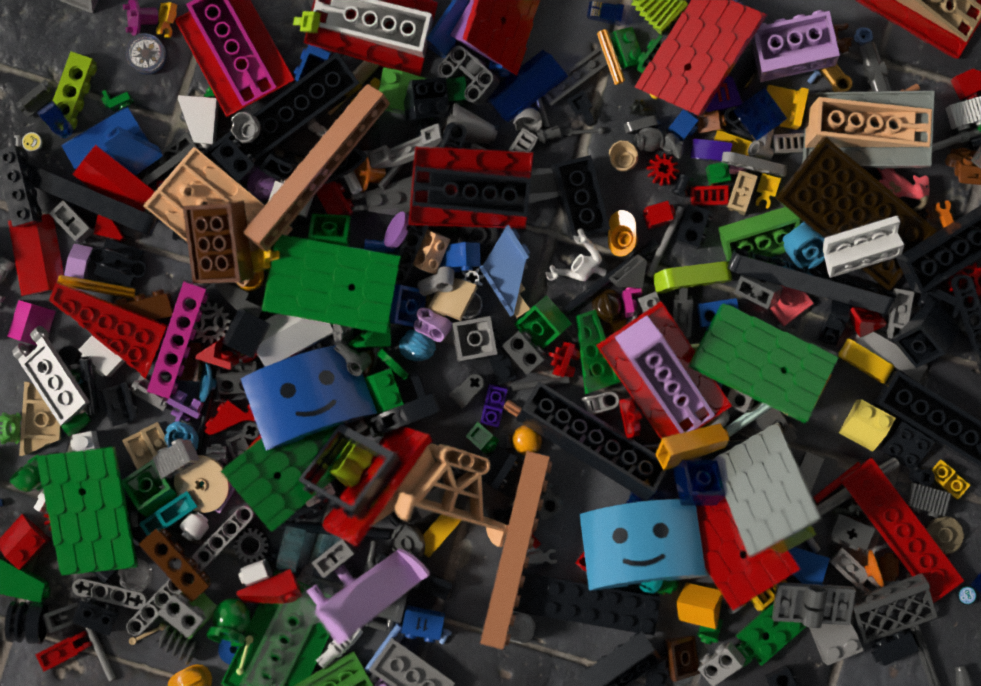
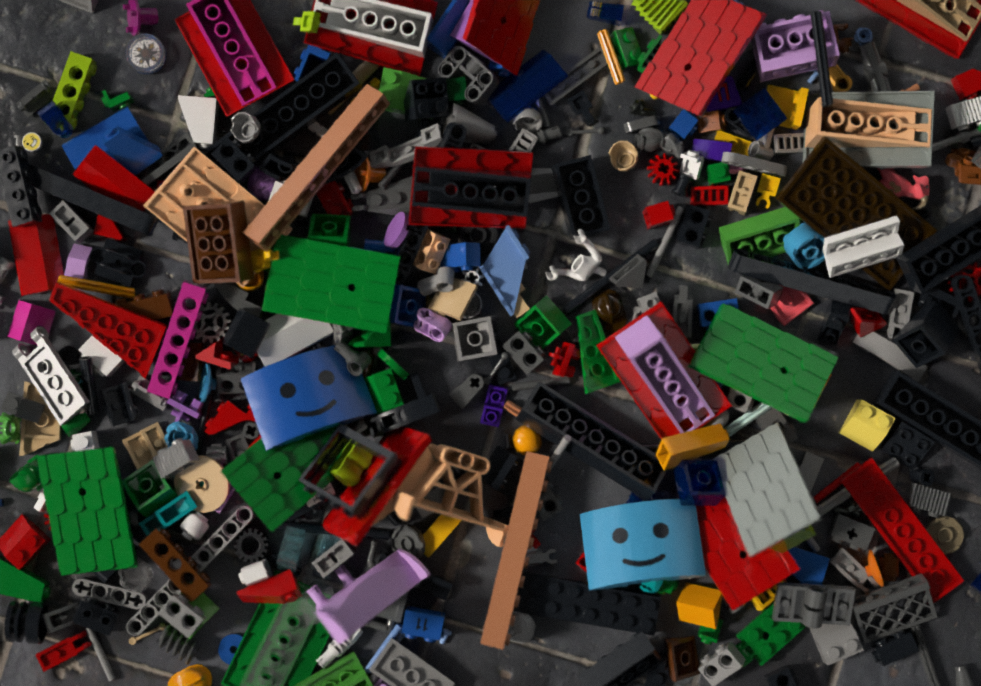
(23, 407): none -> dark grey slope
(166, 15): yellow plate -> none
(230, 620): green tile -> none
(249, 639): yellowish green hinge -> none
(416, 346): dark azure hair -> none
(482, 438): green bracket -> none
(487, 380): none -> dark grey hinge
(560, 449): none -> light grey bar
(598, 402): light grey piece -> none
(622, 233): light orange piece -> none
(629, 303): dark pink bracket -> none
(630, 417): red plate -> none
(691, 164): none -> white bracket
(691, 276): lime beam -> none
(821, 58): none -> black axle
(866, 361): yellow beam -> none
(945, 216): orange bar -> none
(949, 480): yellow slope -> none
(966, 595): tile -> none

